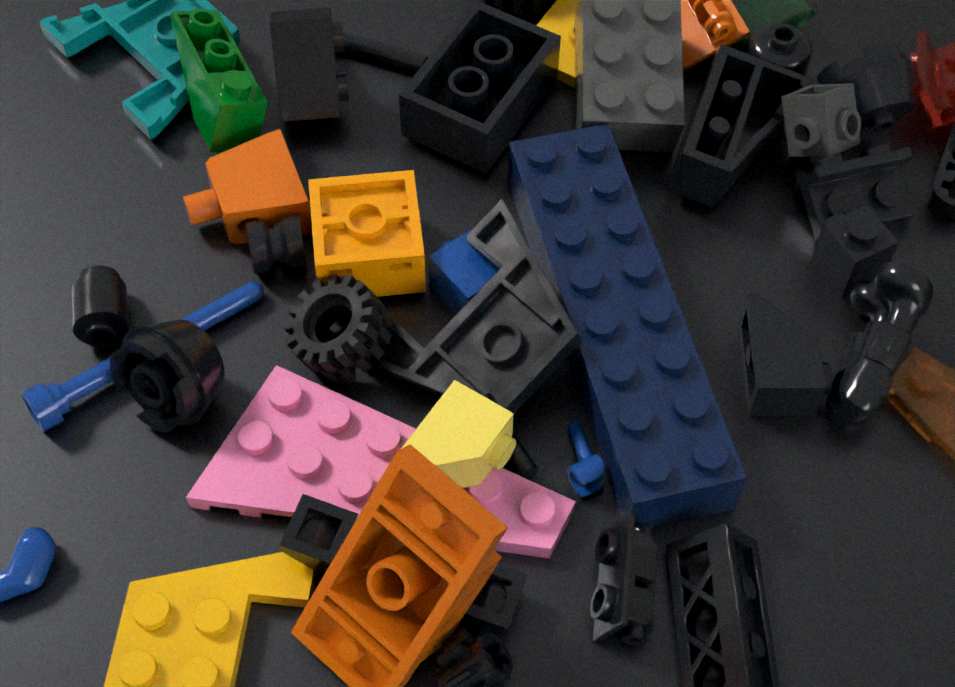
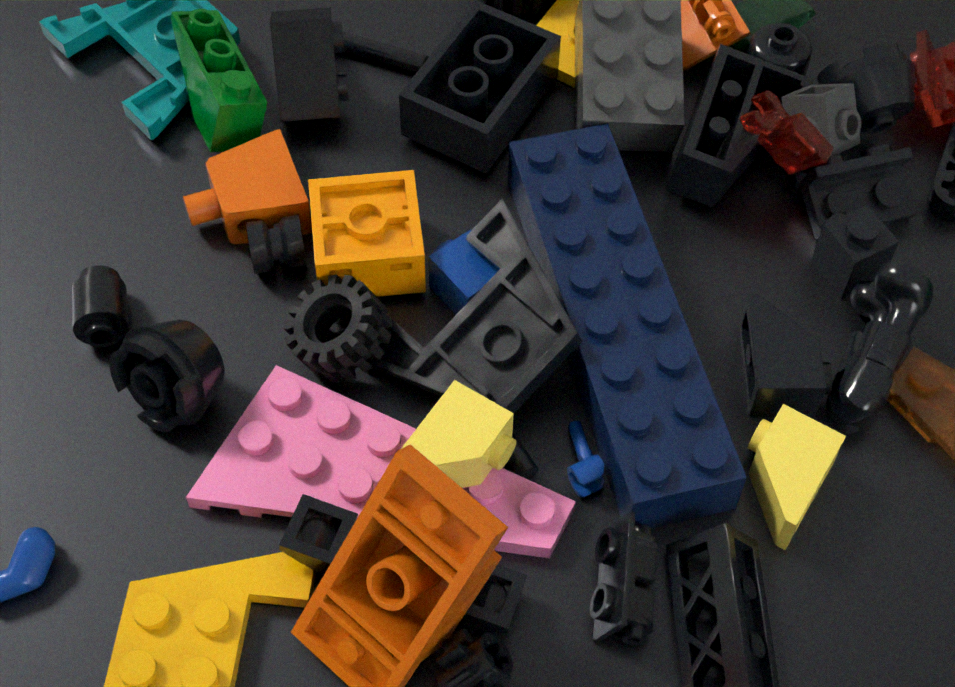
(52, 401): blue piece -> none
(787, 138): none -> clear red plate
(790, 468): none -> light yellow slope

